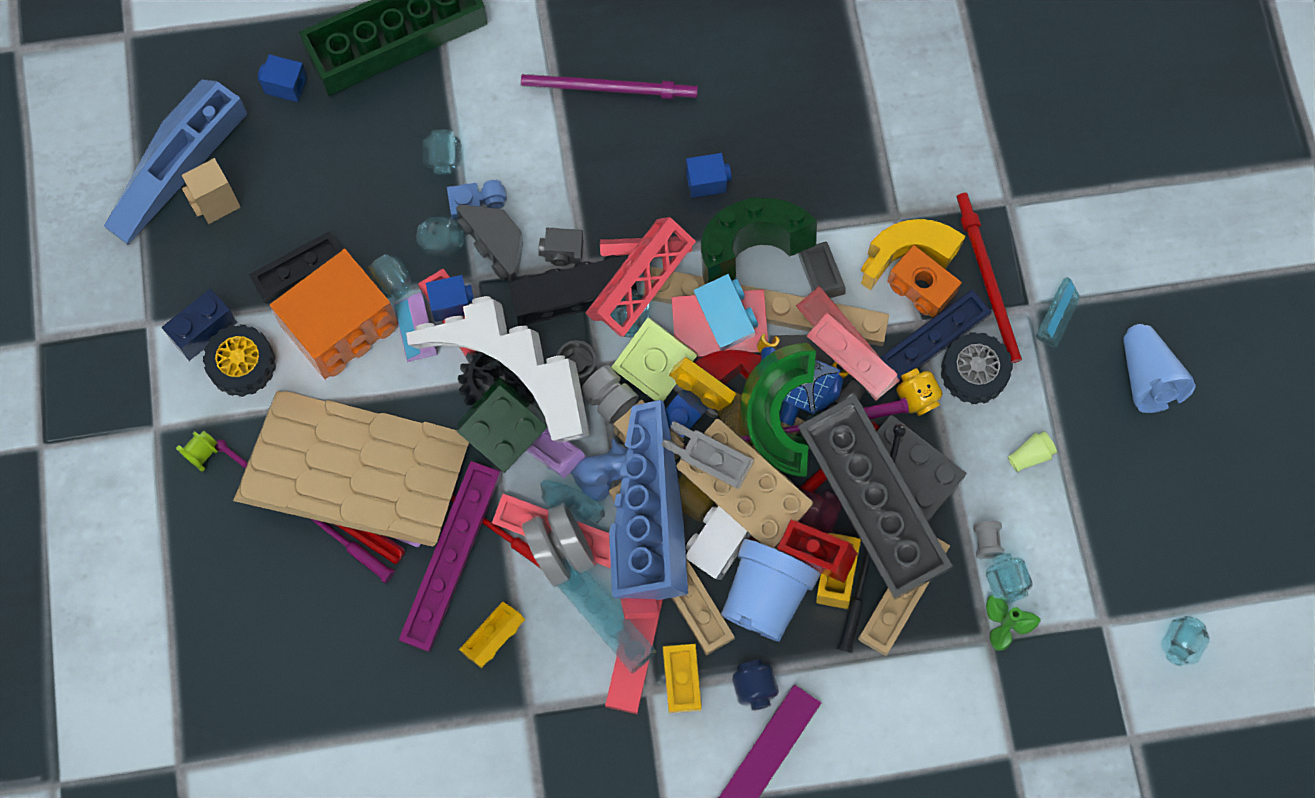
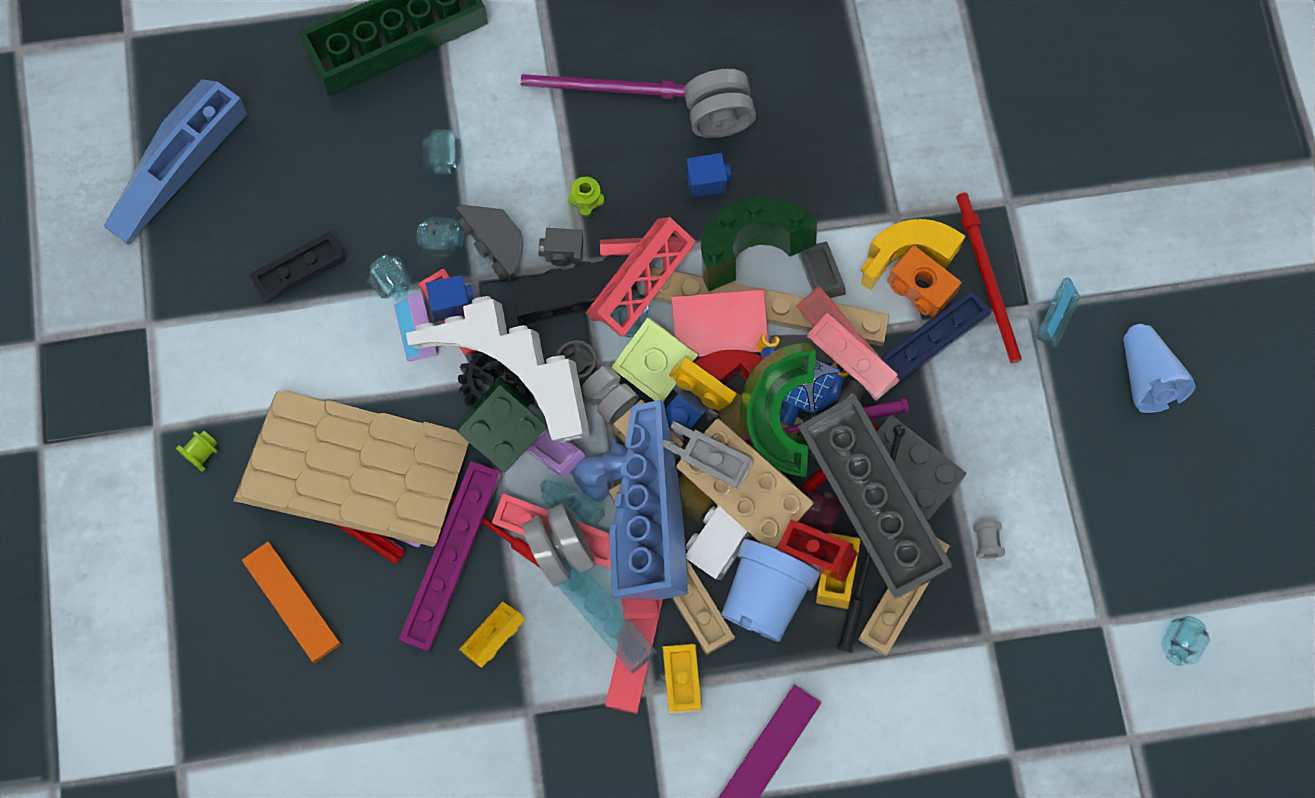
(198, 323): dark blue brick -> none
(209, 191): tan brick -> none
(239, 360): black wheel -> none
(282, 78): blue brick -> none
(291, 602): none -> orange tile
(335, 314): orange container -> none
(352, 547): magenta piece -> none
(492, 195): medium blue plate -> none
(585, 201): none -> lime brick
(719, 103): none -> light grey wheel
(725, 312): medium azure brick -> none
(755, 684): dark blue head -> none
(920, 391): yellow head -> none
(976, 368): black wheel -> none
(1009, 578): clear light blue head -> none
(1015, 619): bright green plant -> none
(1034, 451): yellowish green cone -> none

